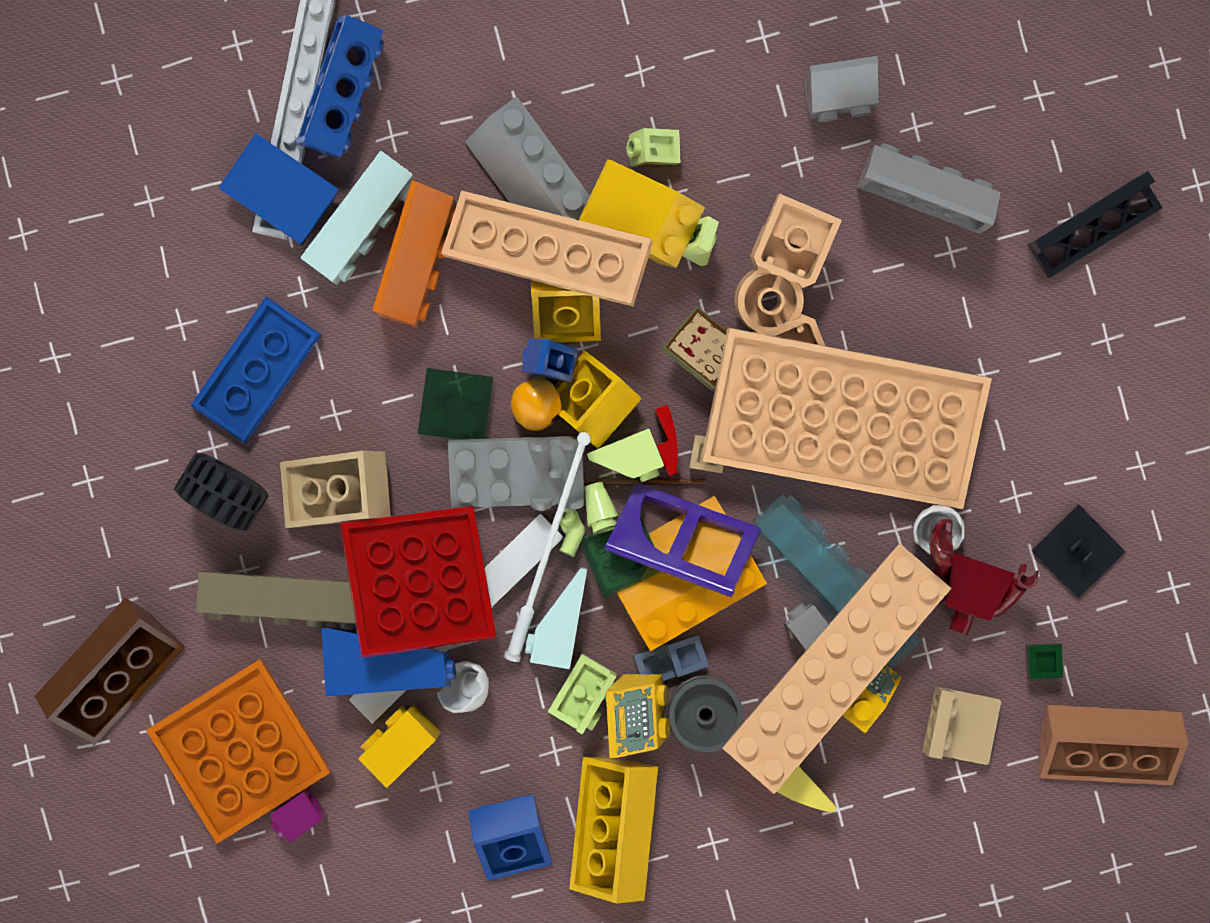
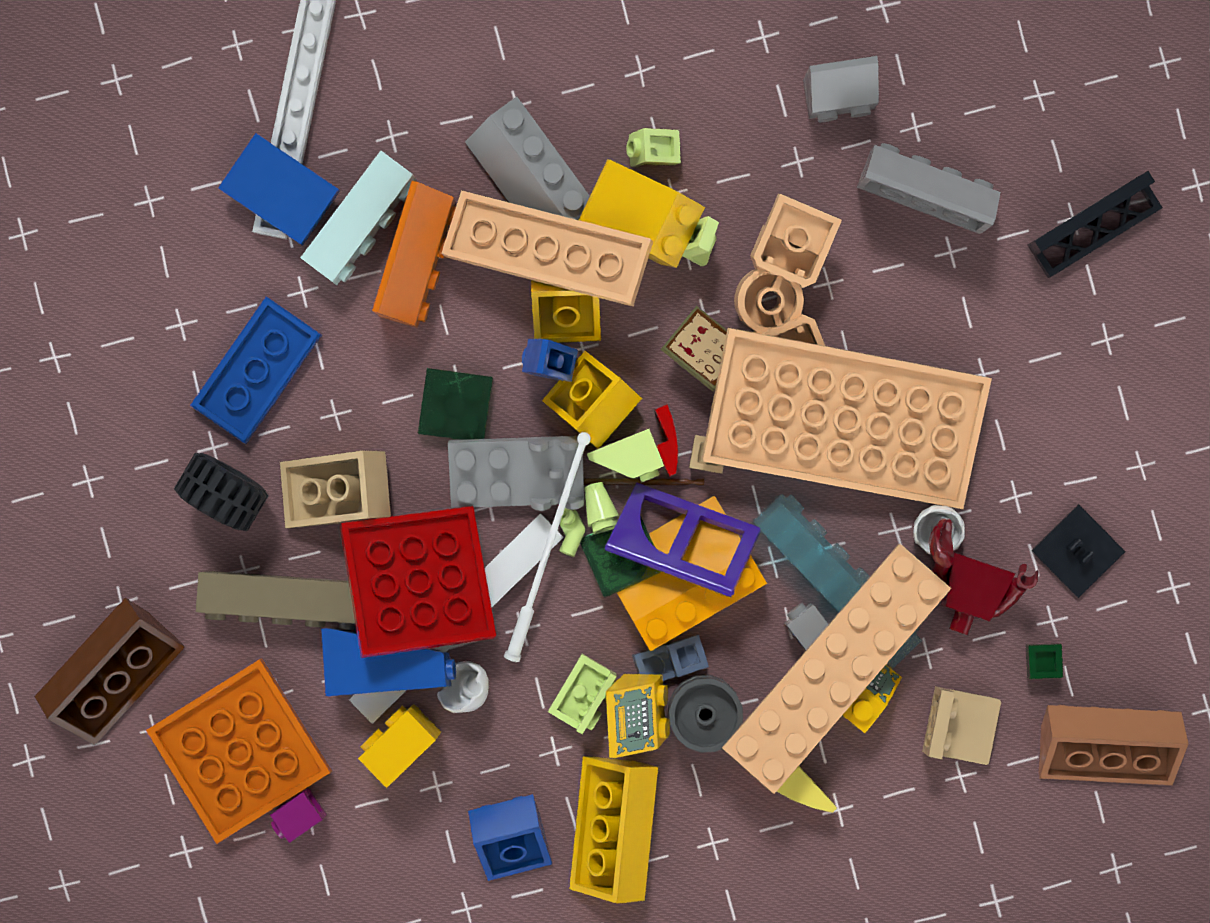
(314, 131): blue brick -> none
(535, 404): light orange hair -> none
(557, 630): light aqua slope -> none

